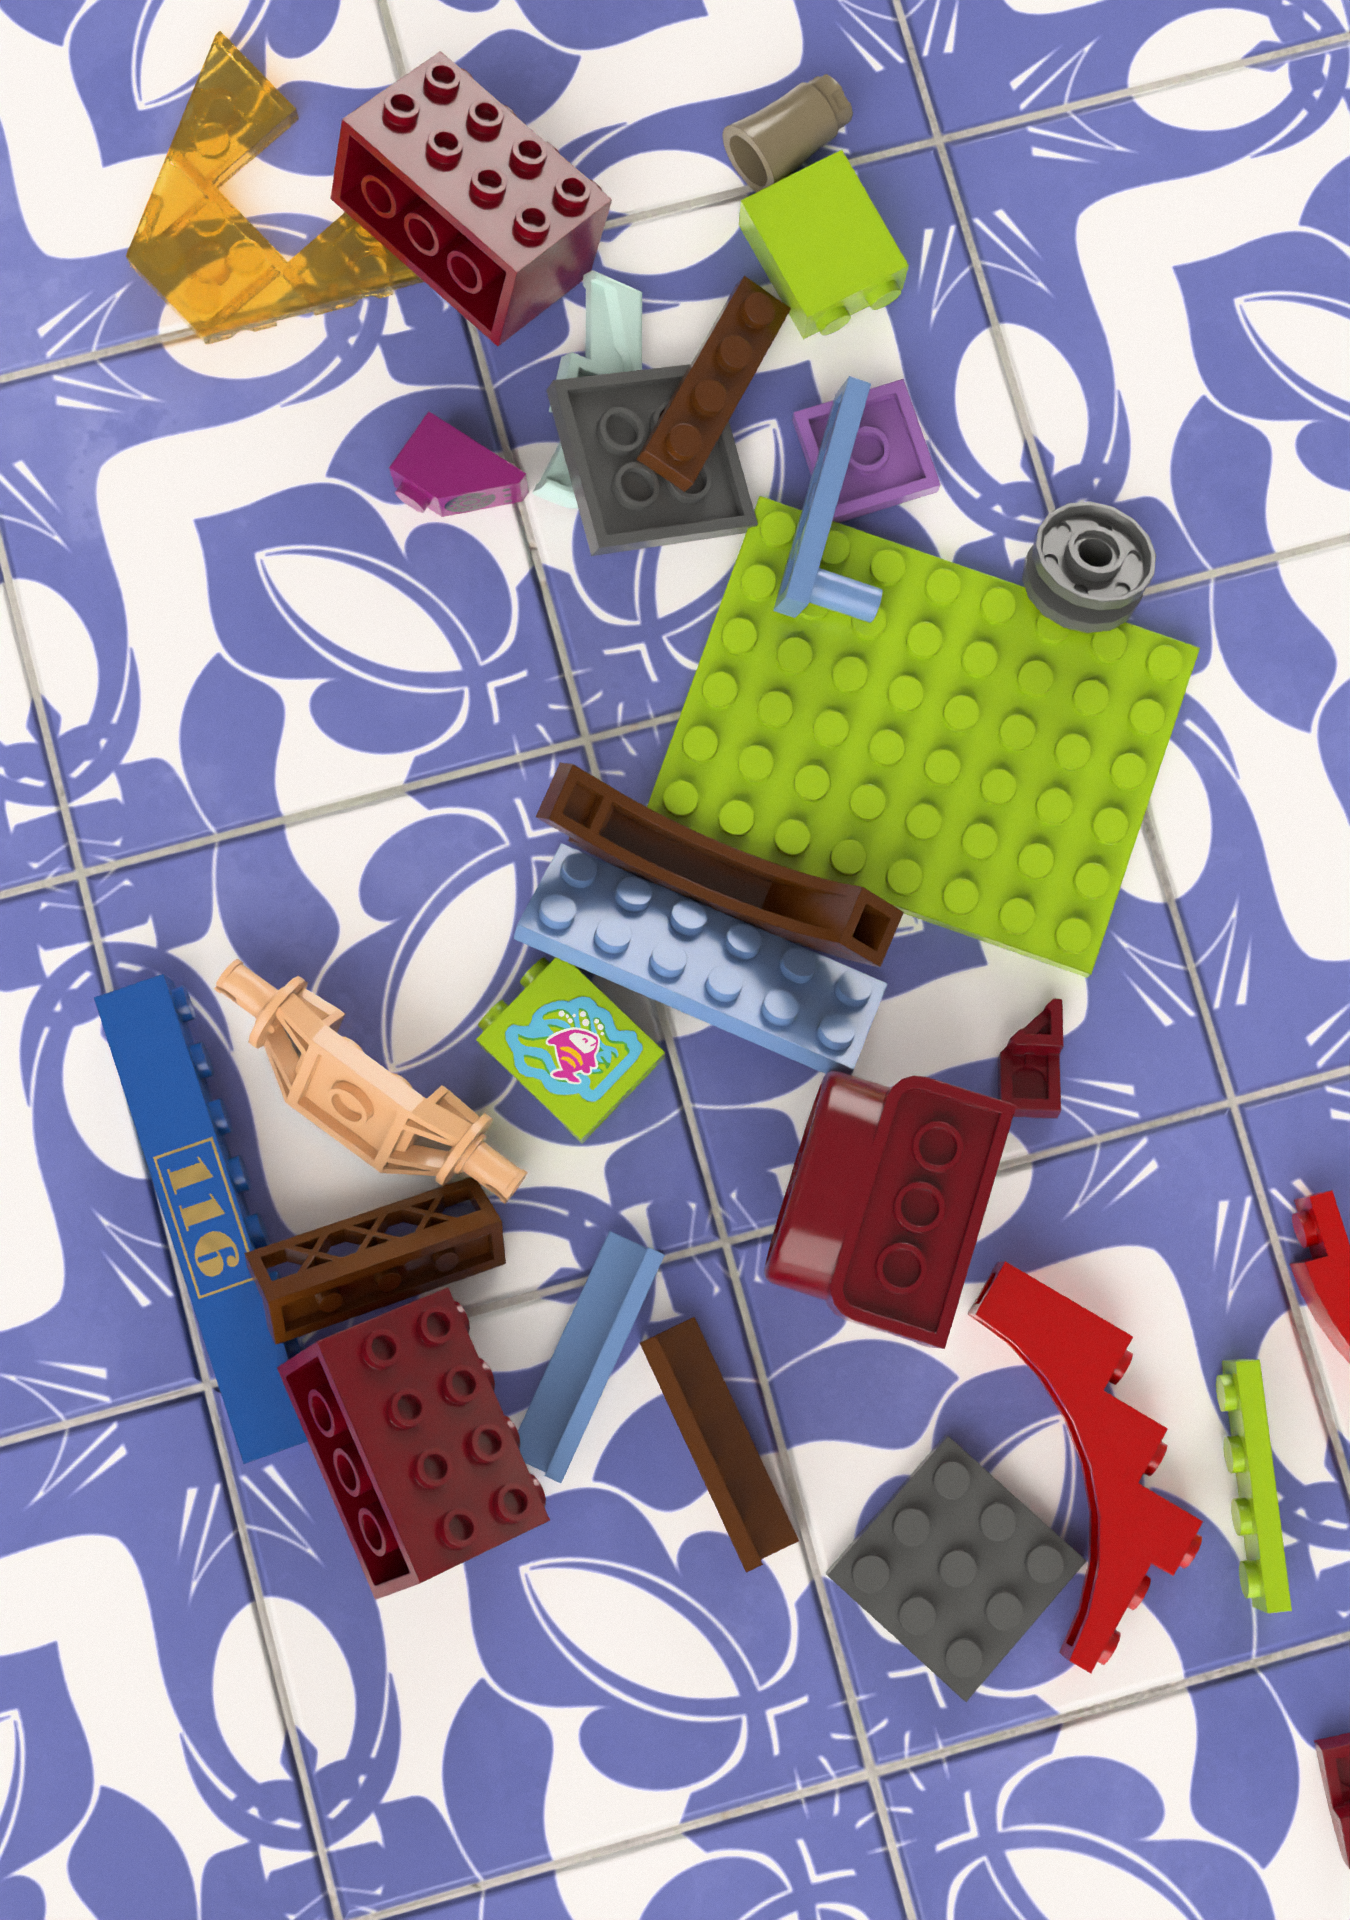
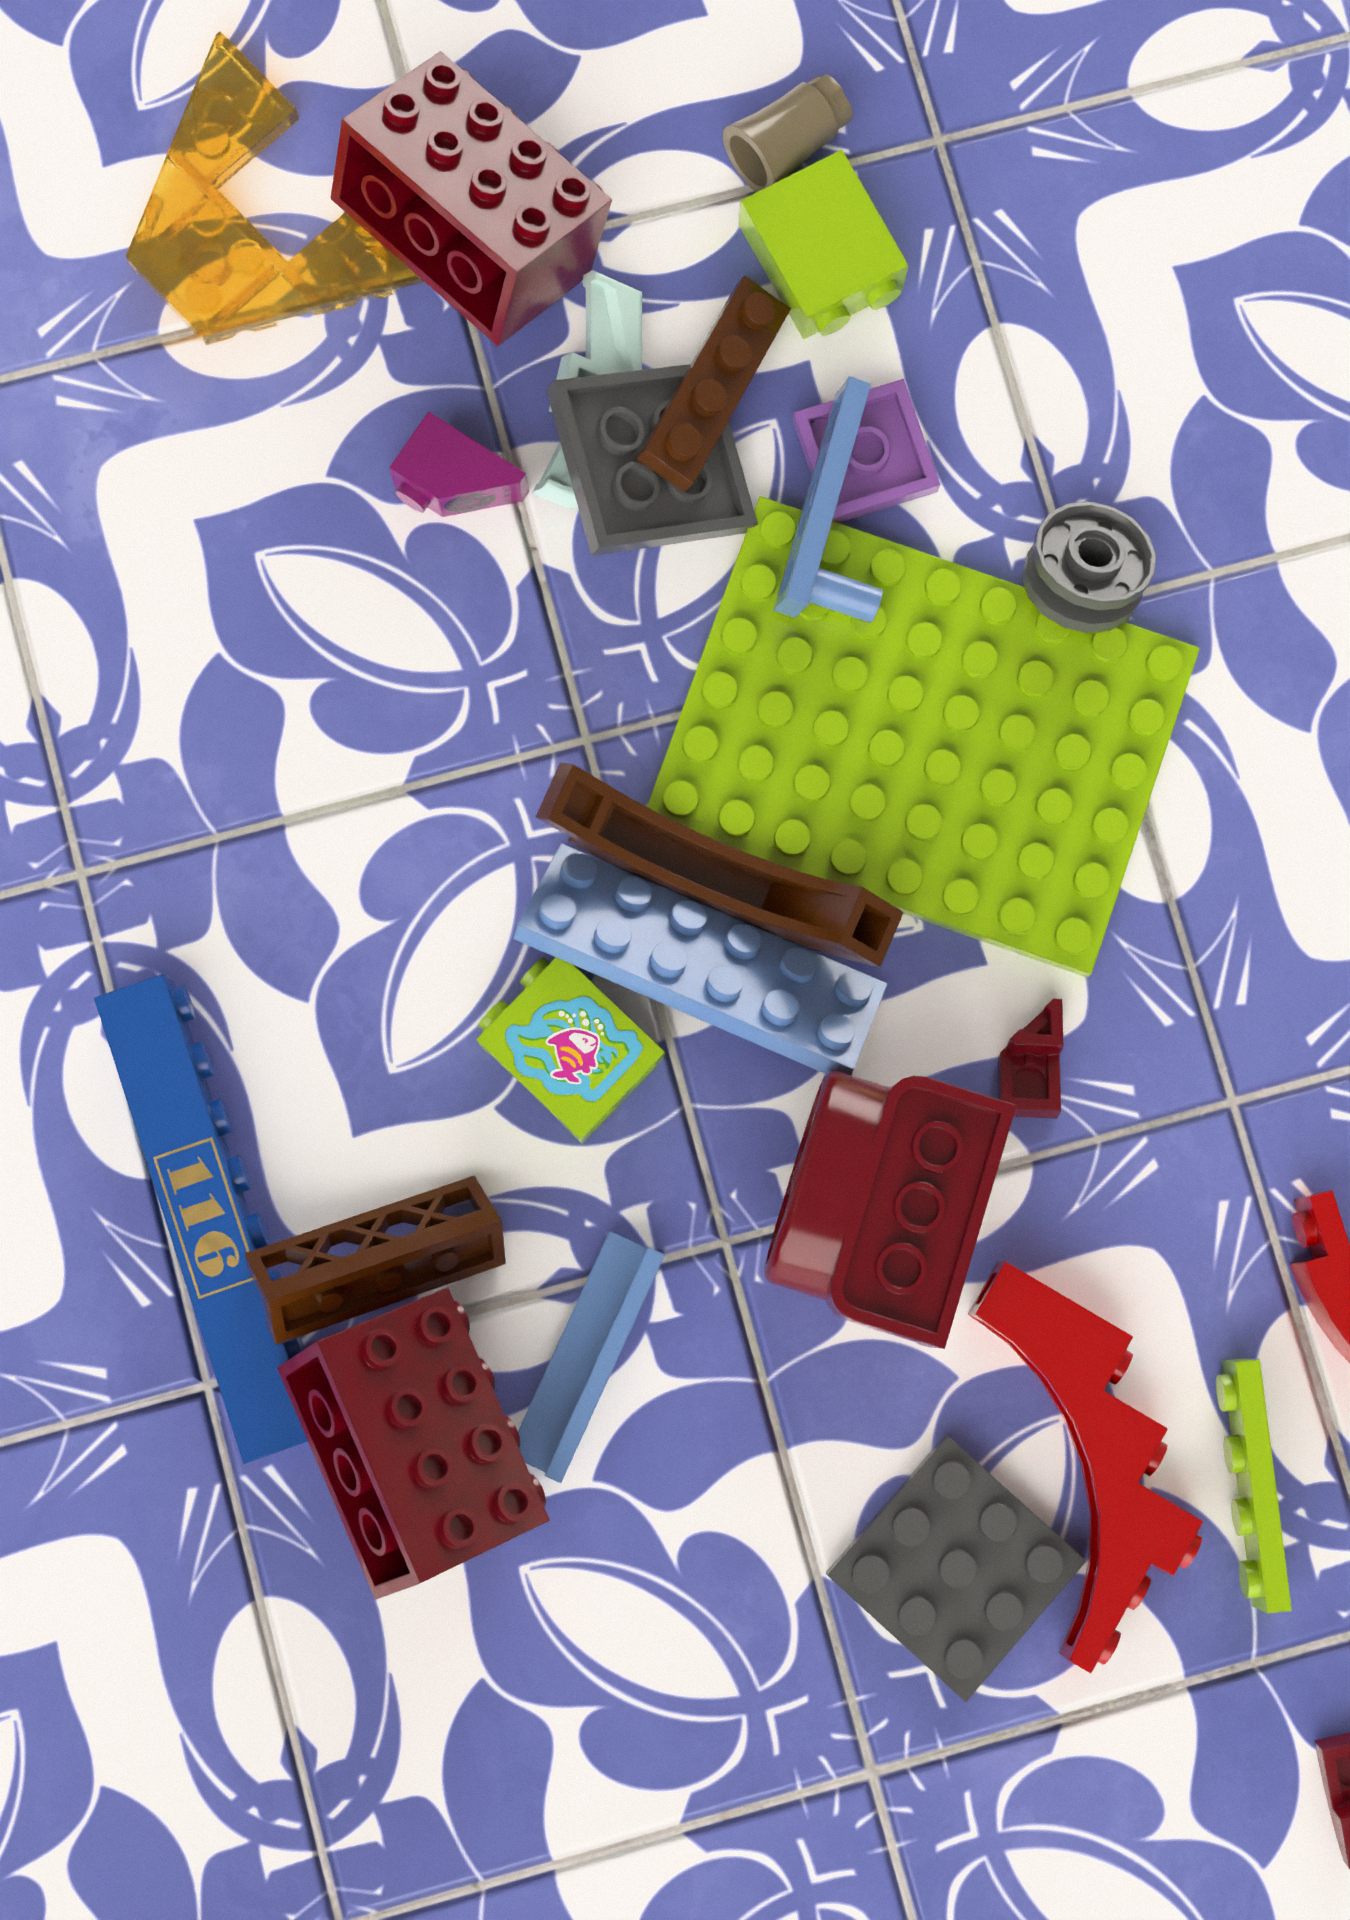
(356, 1097): light nougat plate -> none
(719, 1443): reddish brown fence -> none

